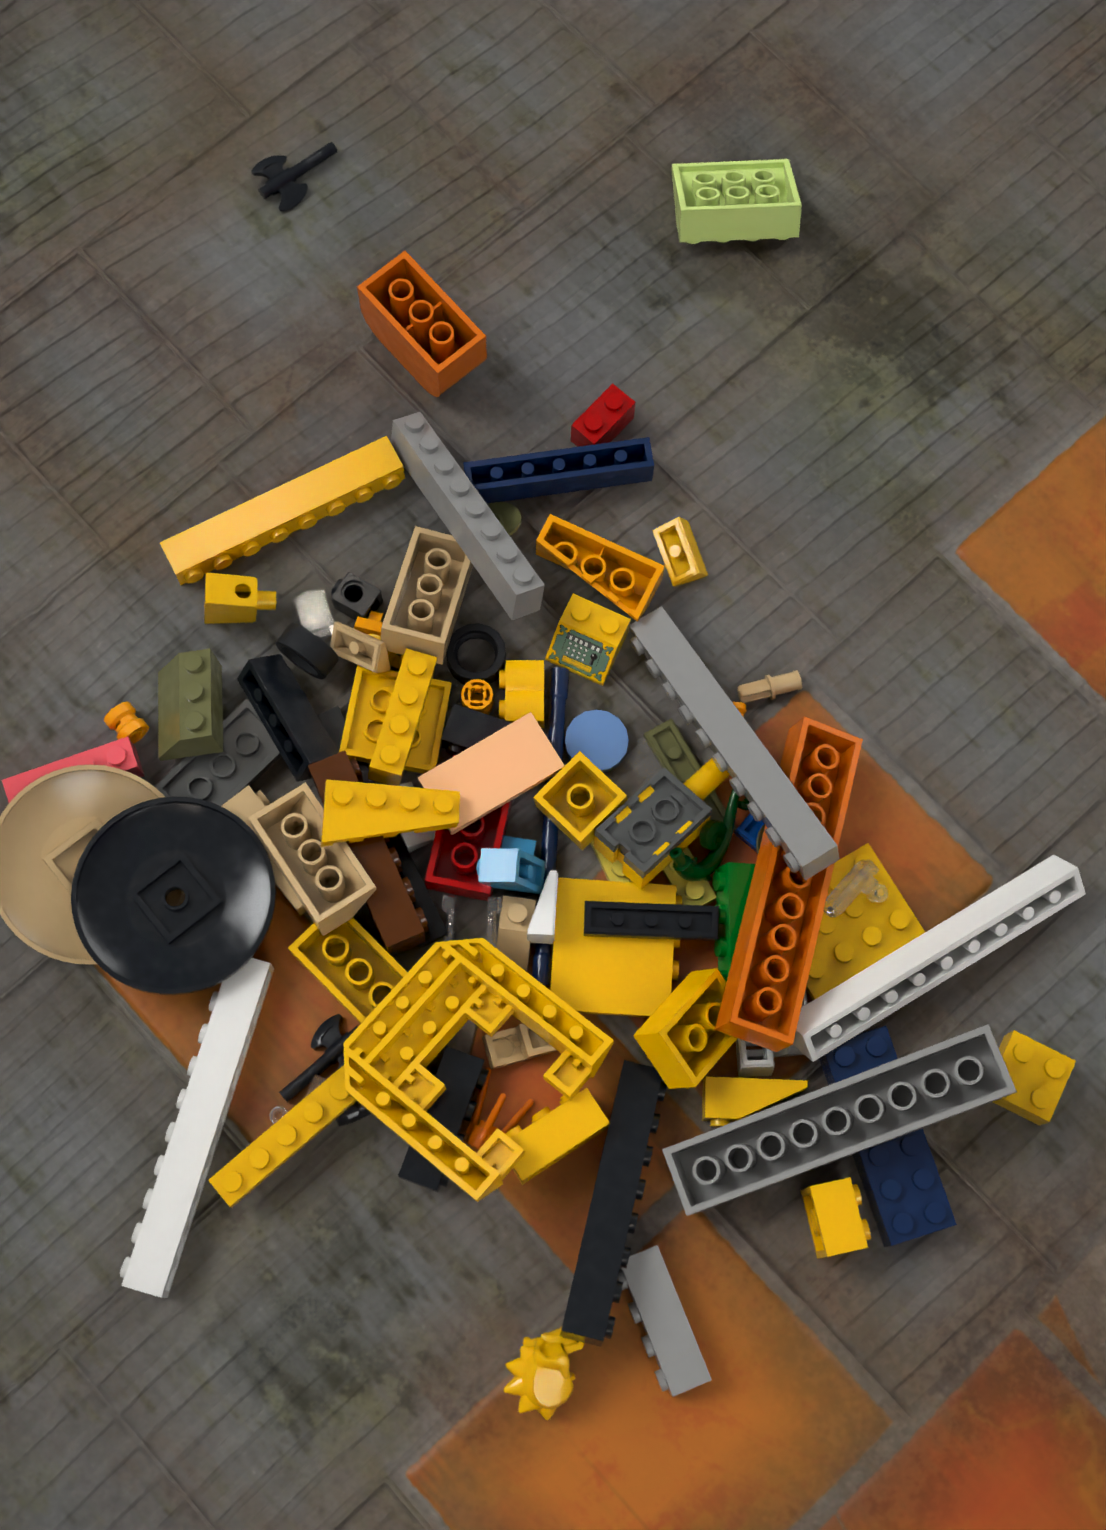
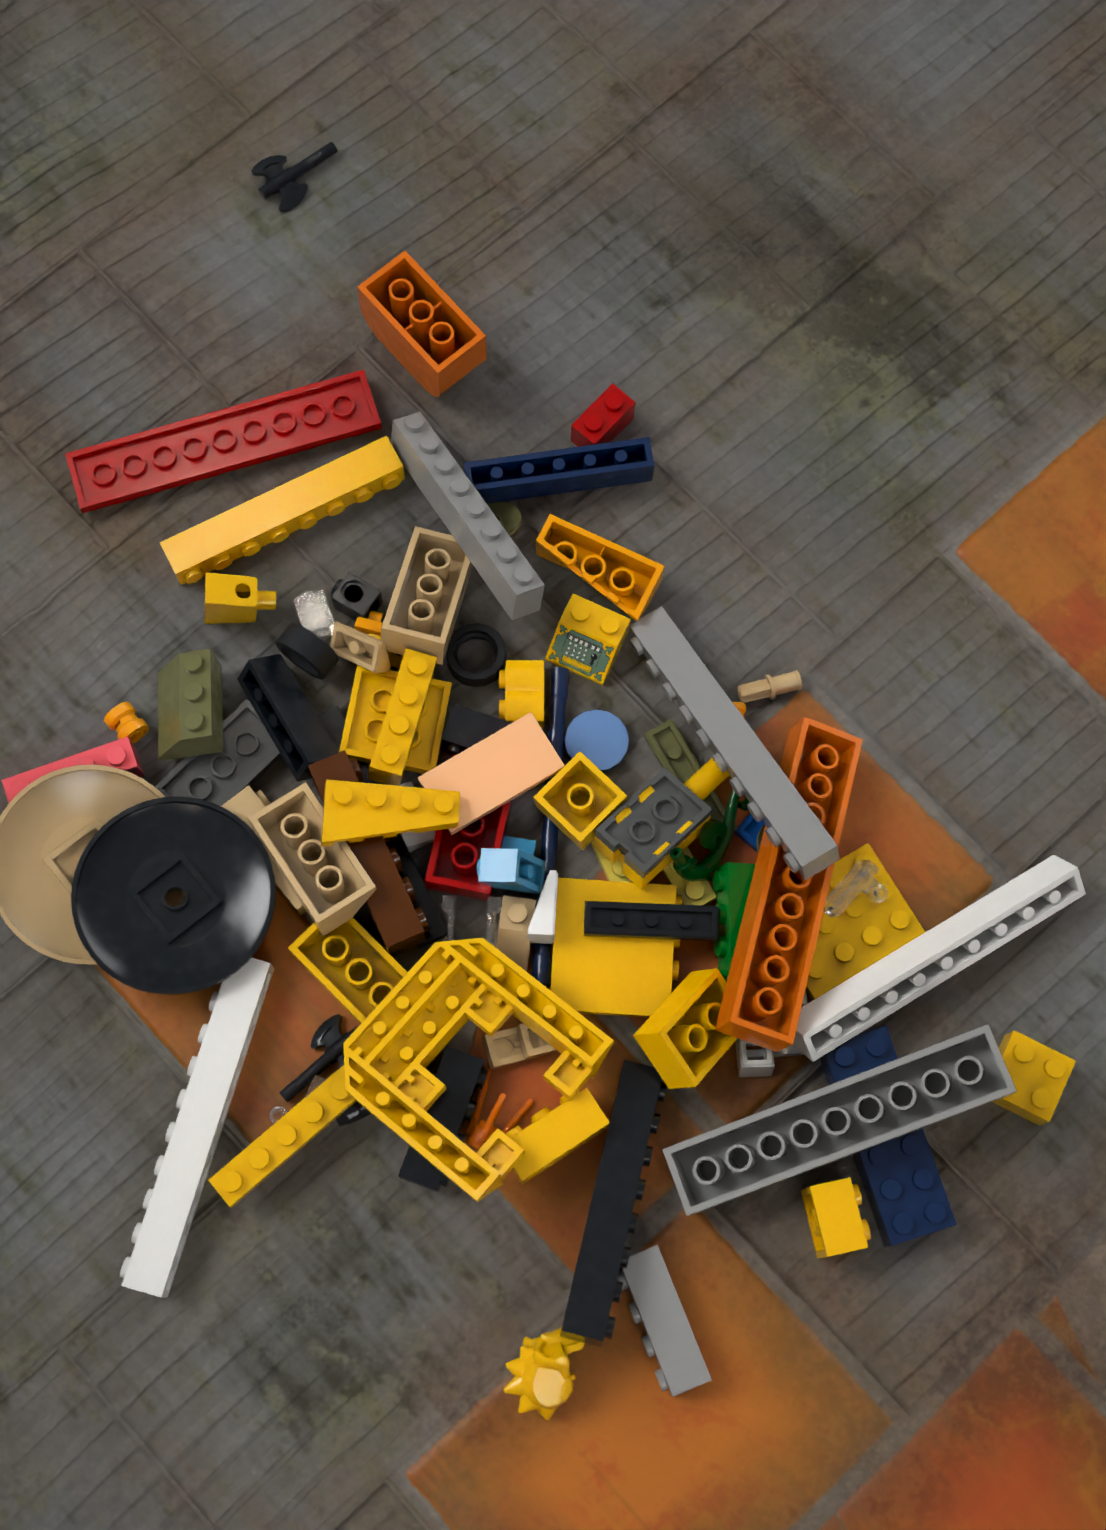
(222, 441): none -> red plate
(479, 702): light orange wheel -> none
(680, 552): yellow slope -> none
(736, 201): yellowish green slope -> none
(736, 1098): yellow slope -> none

